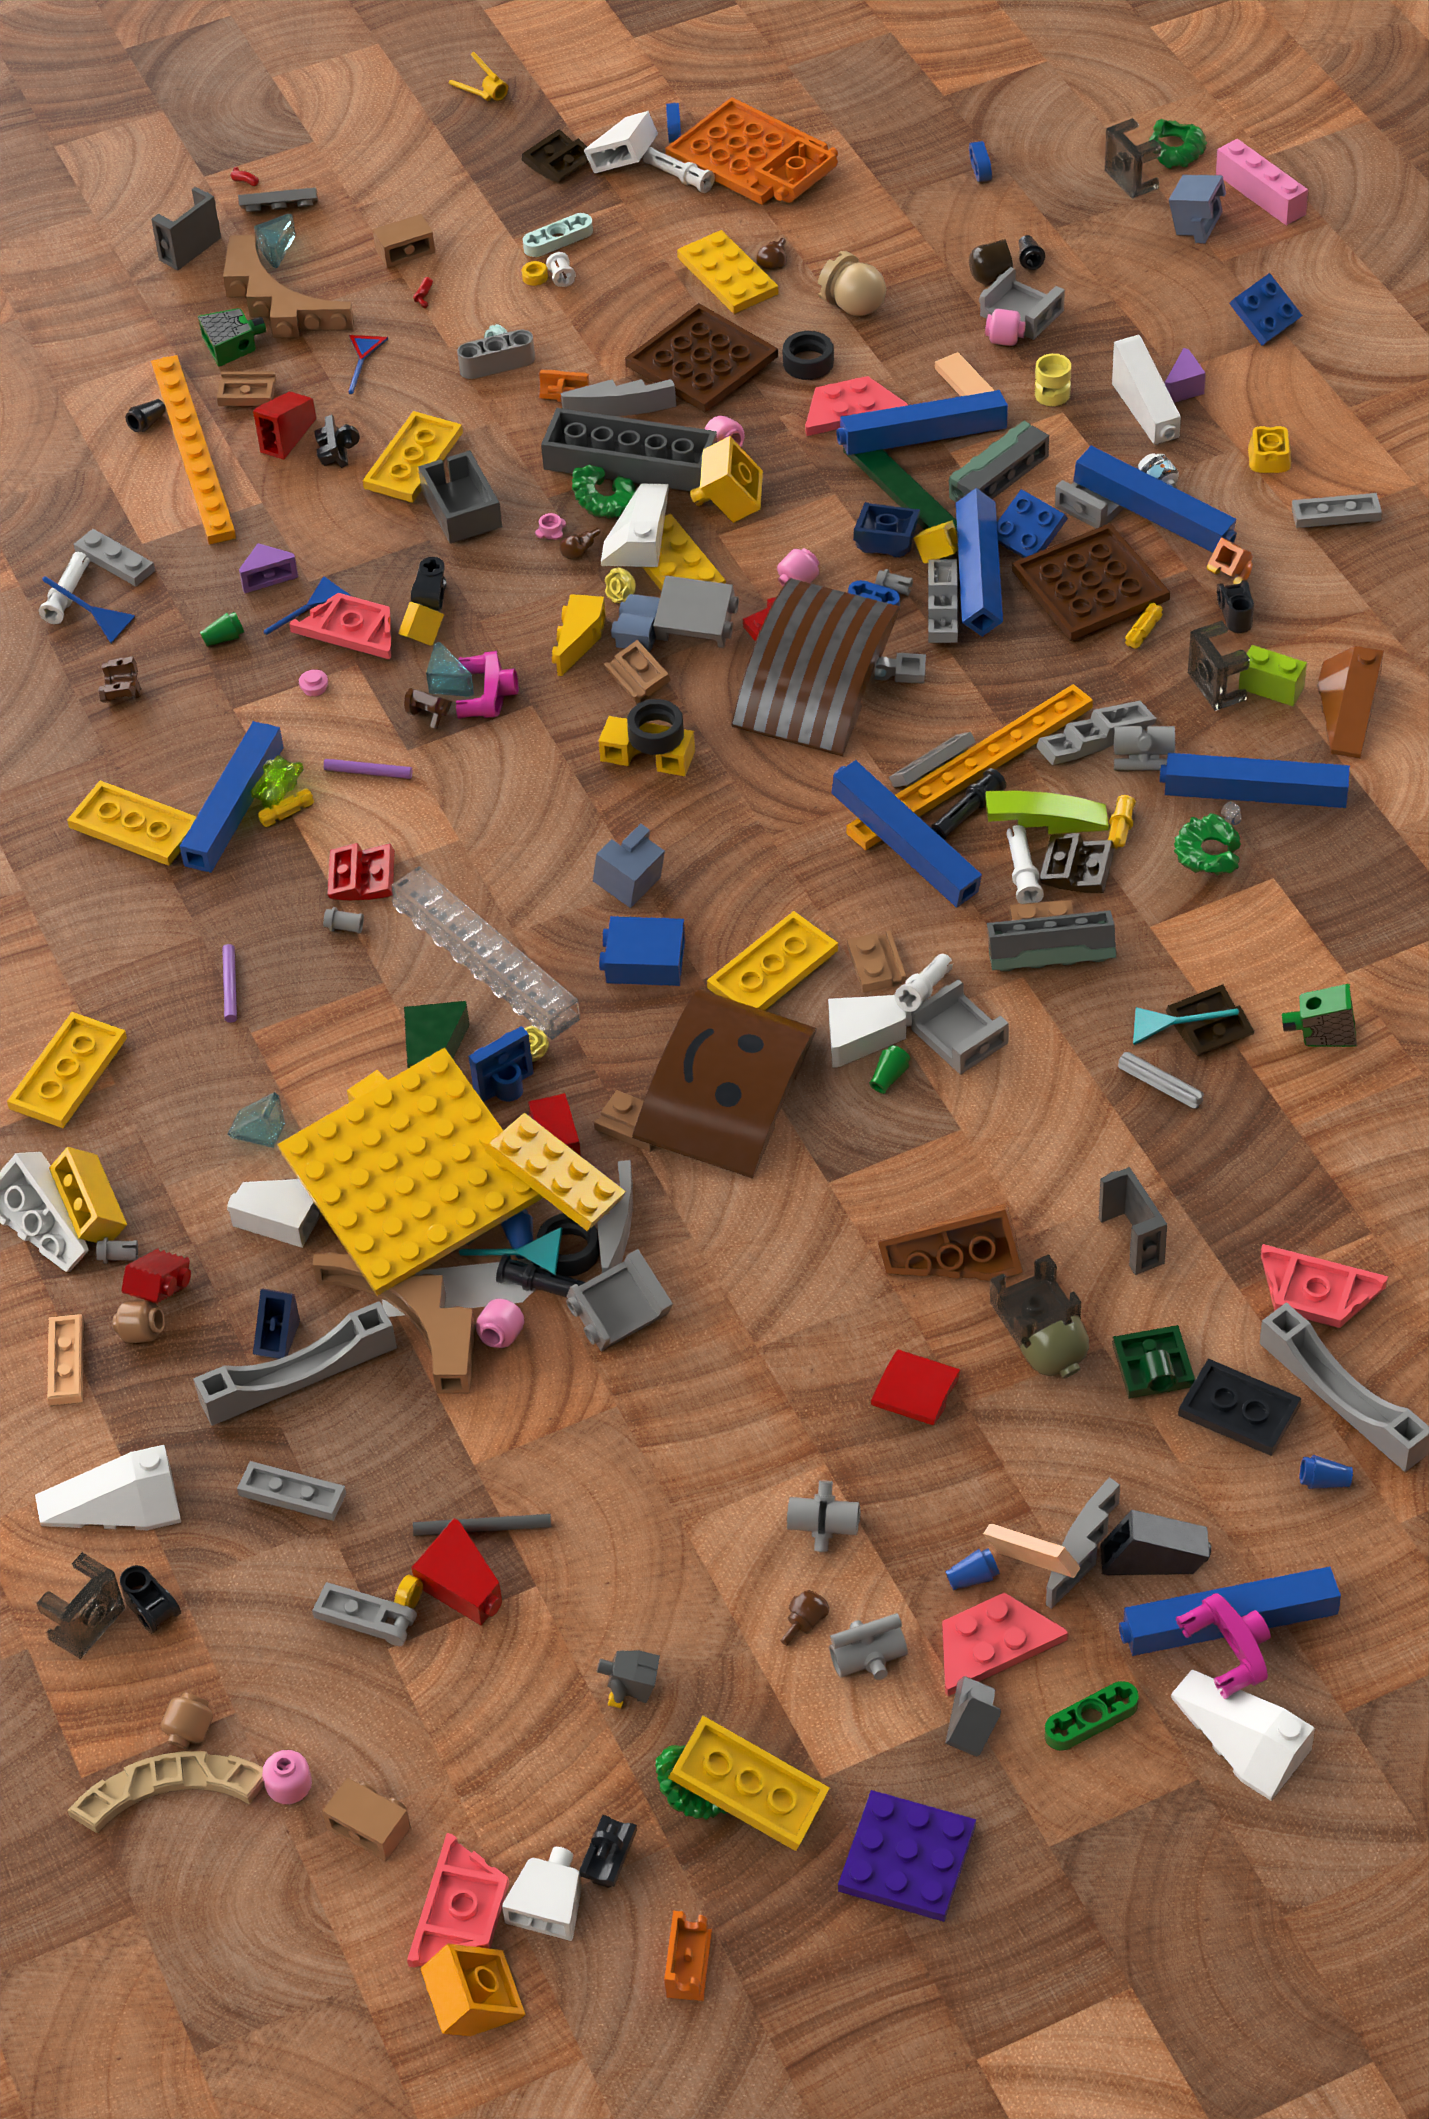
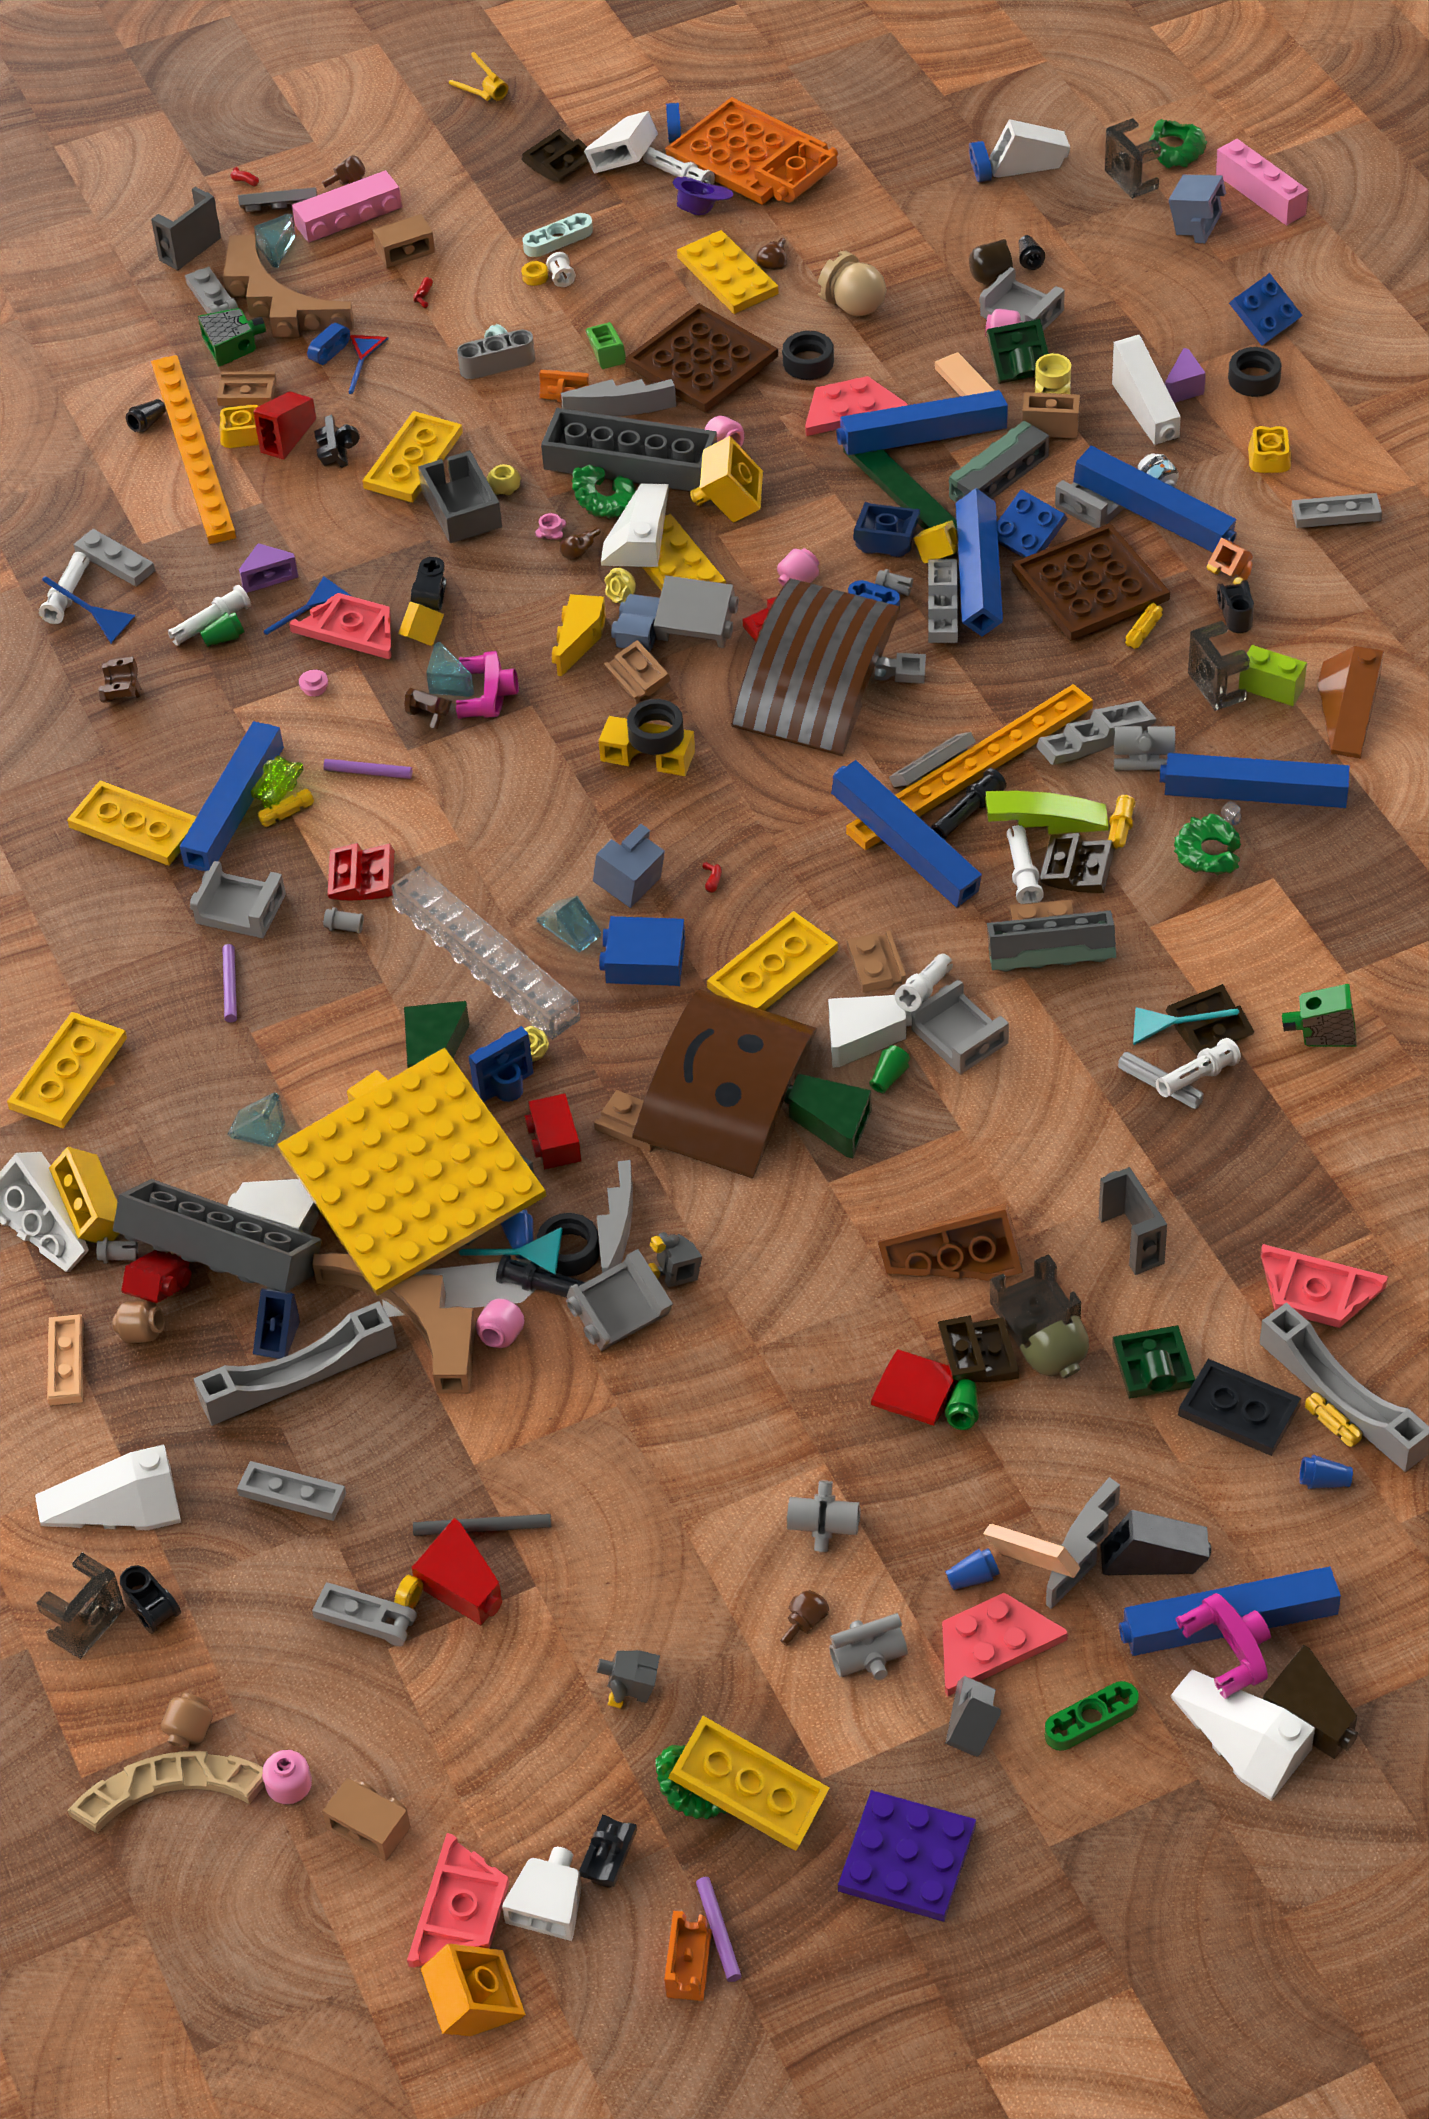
(209, 291): none -> light grey plate
(216, 1235): none -> dark grey brick
(229, 603): none -> white pin
(237, 901): none -> light grey panel
(238, 427): none -> yellow piece
(328, 343): none -> blue beam
(347, 172): none -> reddish brown piece
(347, 206): none -> bright pink brick
(504, 479): none -> light yellow plate
(555, 1171): yellow plate -> none
(570, 923): none -> clear light blue slope
(606, 345): none -> bright green slope
(677, 1259): none -> dark grey piece
(698, 196): none -> dark purple piece
(713, 880): none -> red piece
(718, 1929): none -> medium lavender bar
(830, 1111): none -> dark green slope
(963, 1405): none -> green cone
(978, 1349): none -> dark brown slope
(1016, 349): none -> dark green plate
(1028, 149): none -> white slope
(1052, 413): none -> medium nougat brick
(1172, 1082): none -> white pin
(1254, 385): none -> black tyre
(1312, 1696): none -> dark brown slope
(1333, 1419): none -> yellow axle

